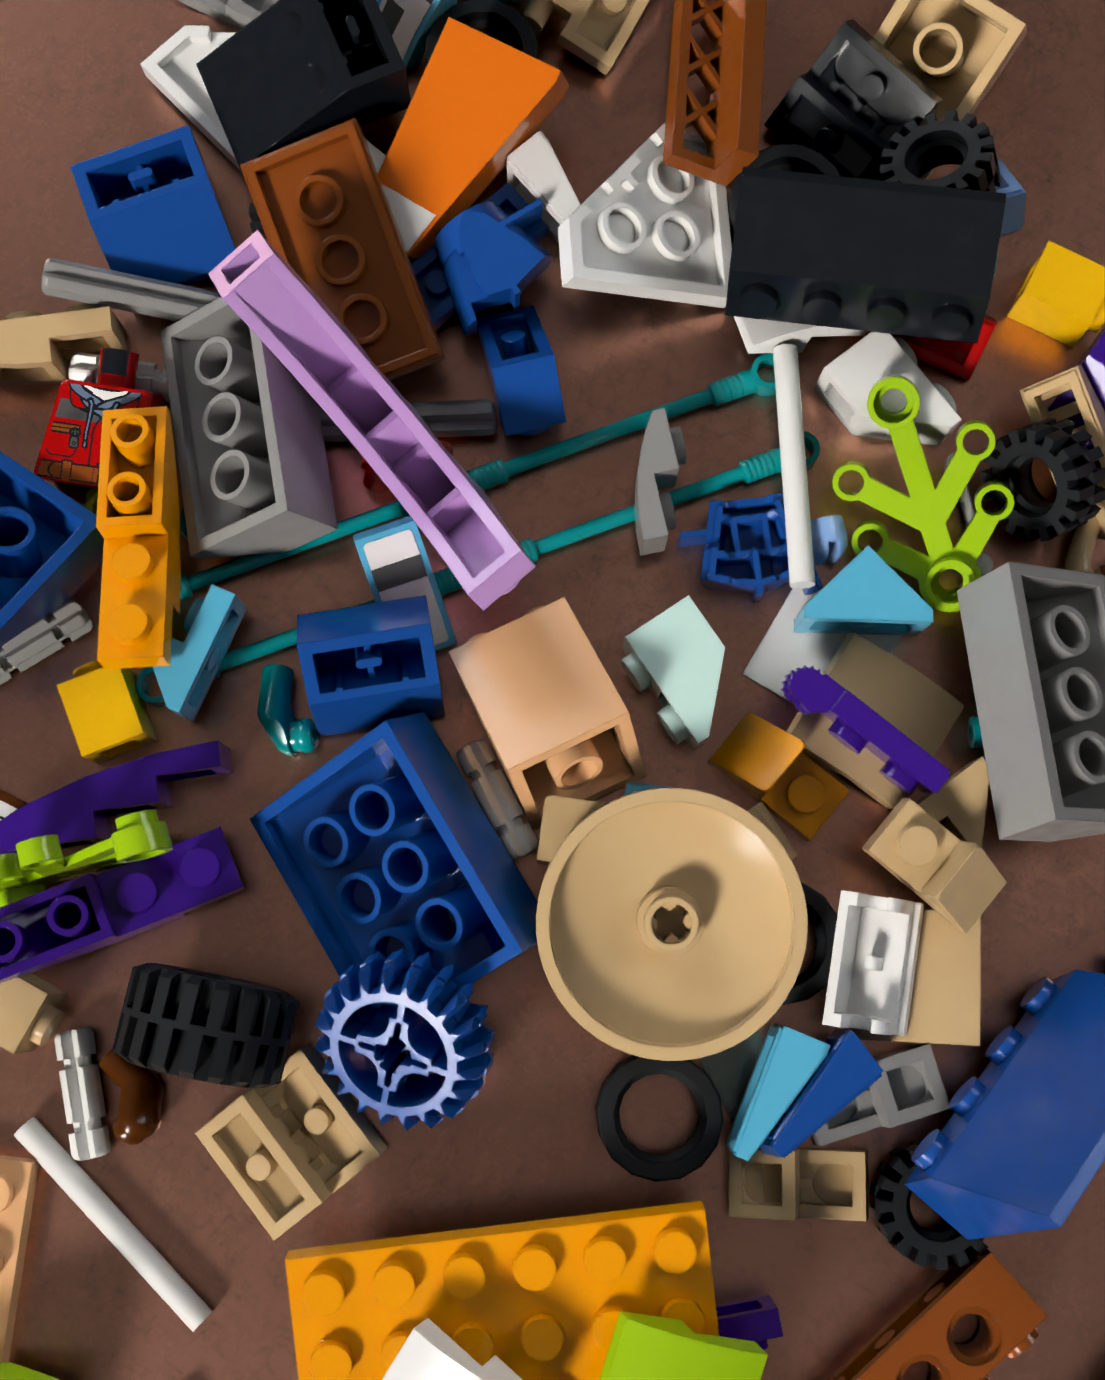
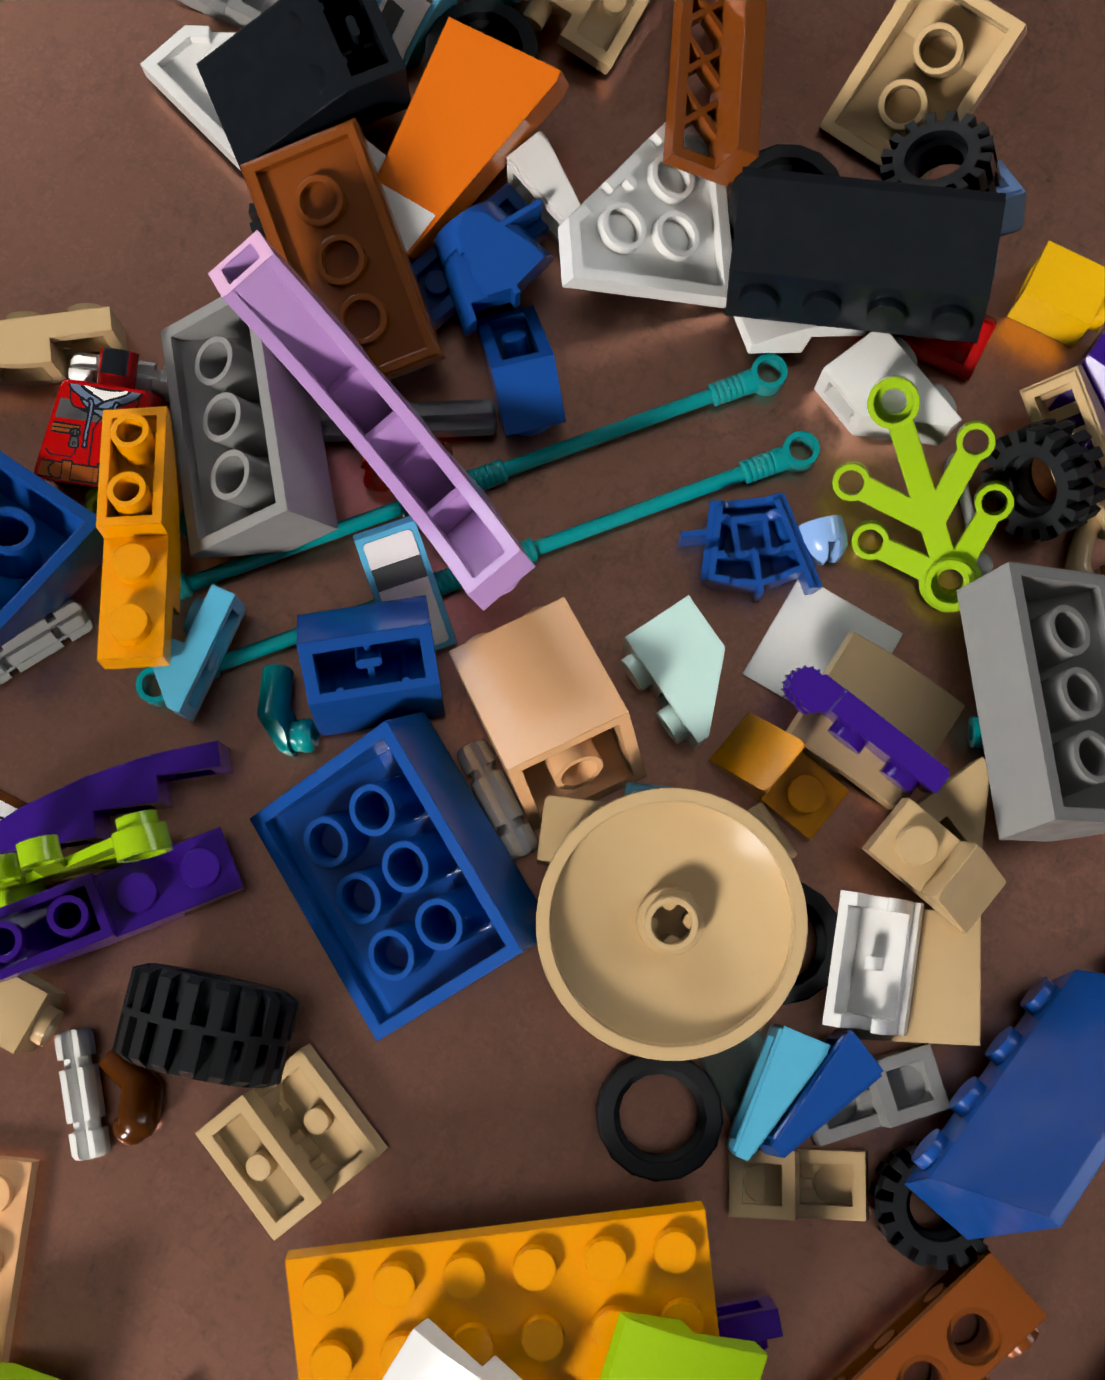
(106, 712): yellow brick -> none
(113, 1223): white bar -> none
(122, 290): light grey axle -> none
(156, 209): blue slope -> none
(435, 1024): blue gear -> none
(657, 469): light grey slope -> none
(793, 467): white bar -> none
(852, 103): black slope -> none
(865, 600): medium azure slope -> none

